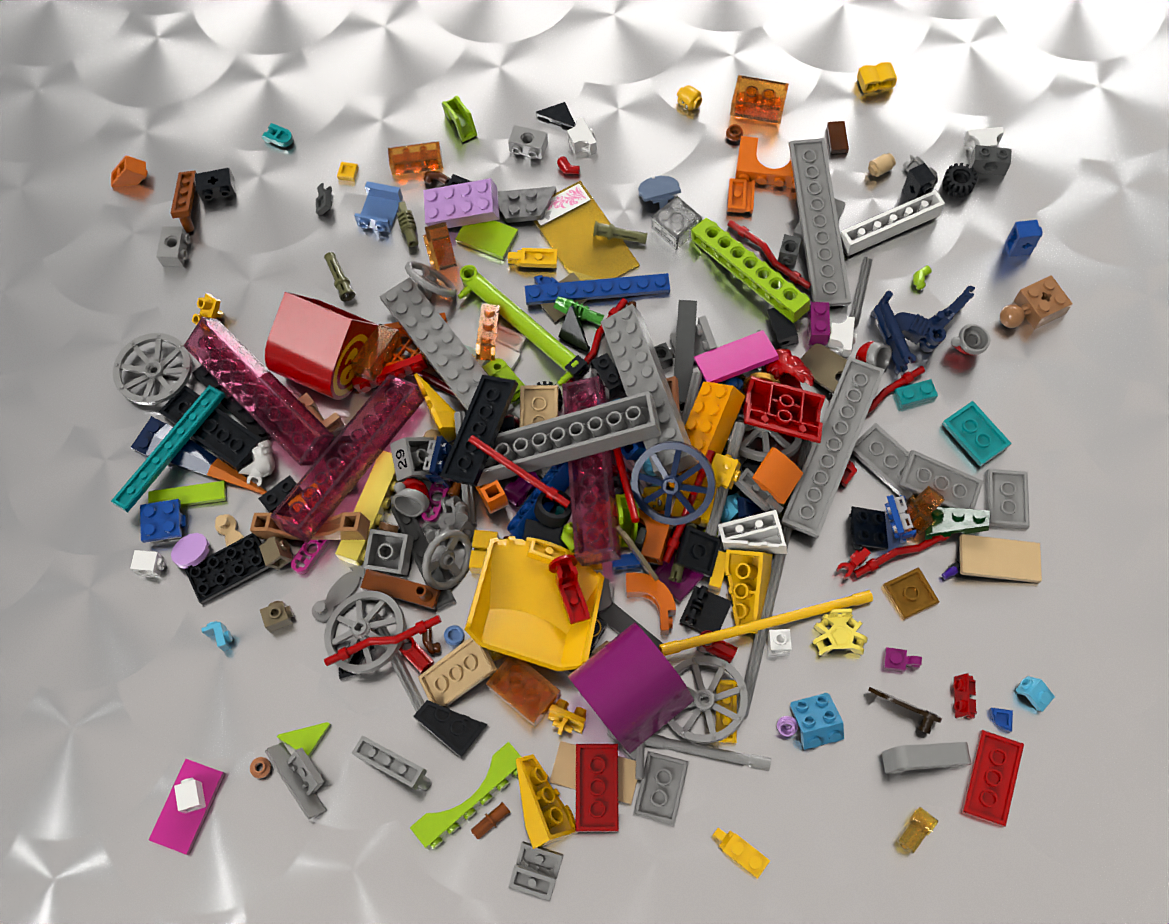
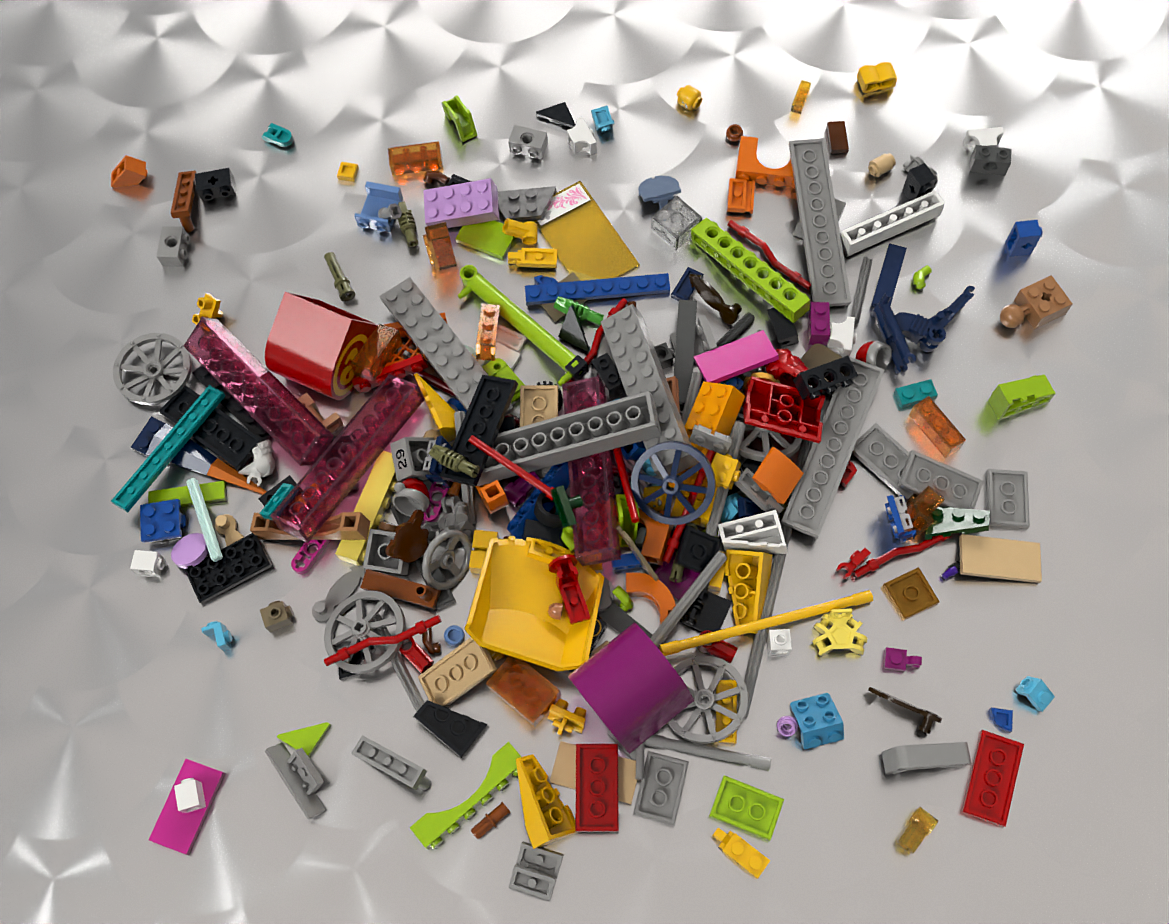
(204, 519): none -> light aqua axle
(266, 767): nougat plate -> none
(276, 500): none -> teal plate
(276, 552): dark tan brick -> none
(323, 201): dark grey plate -> none
(390, 213): none -> light grey bush
(410, 540): none -> reddish brown tile
(428, 281): light grey piece -> none
(453, 460): none -> olive hinge
(456, 405): none -> blue tile
(526, 231): none -> yellow piece
(555, 611): none -> nougat hinge
(565, 505): none -> dark green tile
(566, 167): red arm -> none
(602, 119): none -> medium azure bracket
(611, 231): olive pin -> none
(626, 601): none -> lime arm
(683, 289): none -> dark blue tile
(688, 598): none -> light grey axle
(718, 442): none -> light grey hinge
(728, 313): none -> dark brown brick
(736, 330): none -> dark grey axle
(746, 808): none -> lime tile
(759, 99): clear orange brick -> none
(792, 244): dark grey brick -> none
(801, 96): none -> clear yellow piece
(830, 371): none -> black brick
(868, 528): black hinge -> none
(889, 272): none -> dark blue tile
(906, 378): red bar -> none
(937, 427): none -> clear orange brick
(960, 188): black tyre -> none
(964, 688): red hinge -> none
(971, 340): light grey piece -> none
(976, 433): teal plate -> none
(1020, 395): none -> lime wedge

